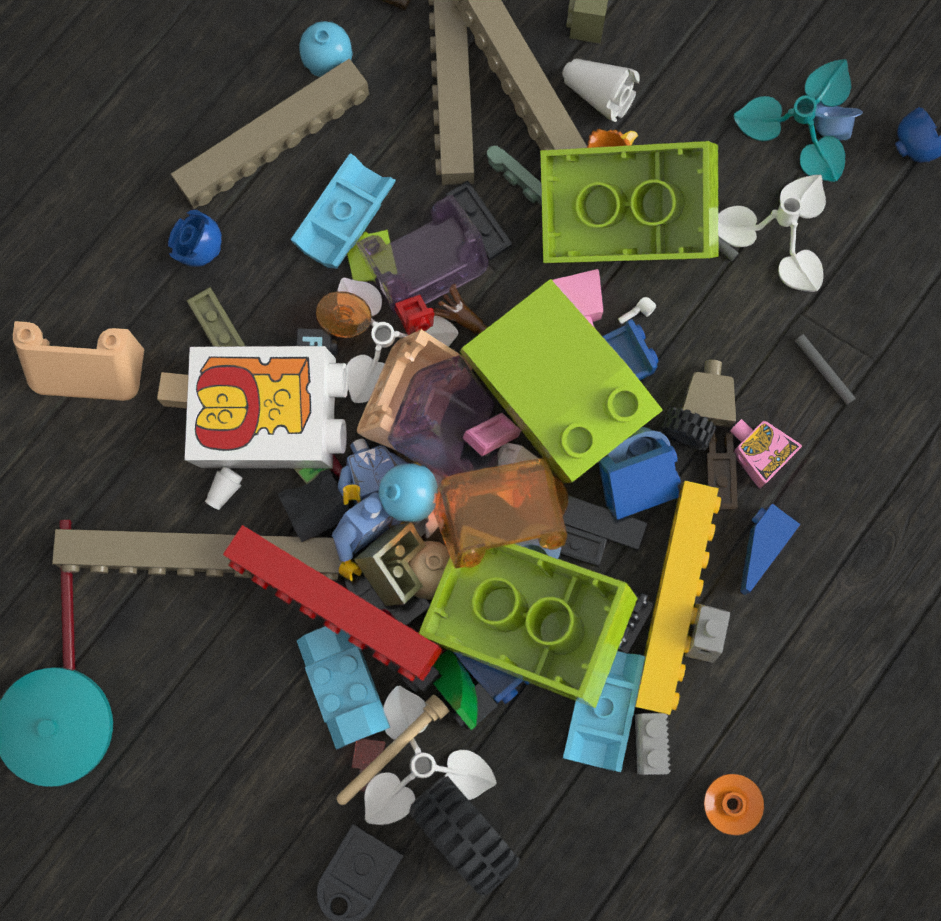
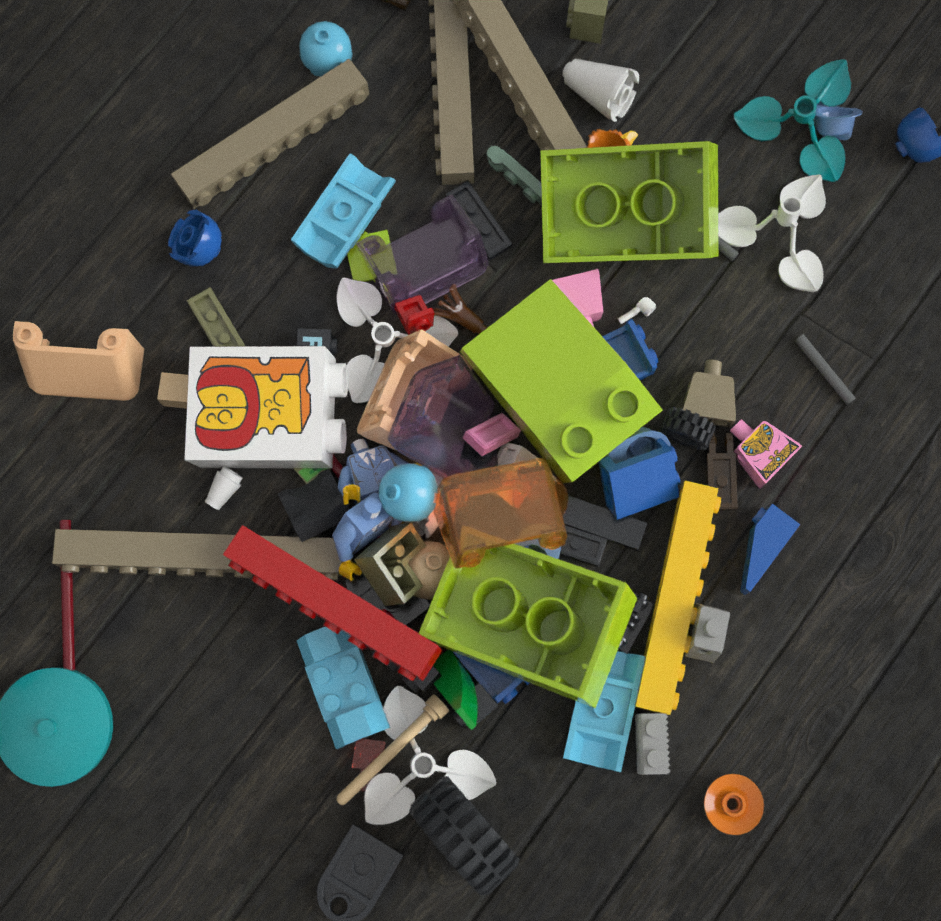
(345, 306): clear orange dish -> none

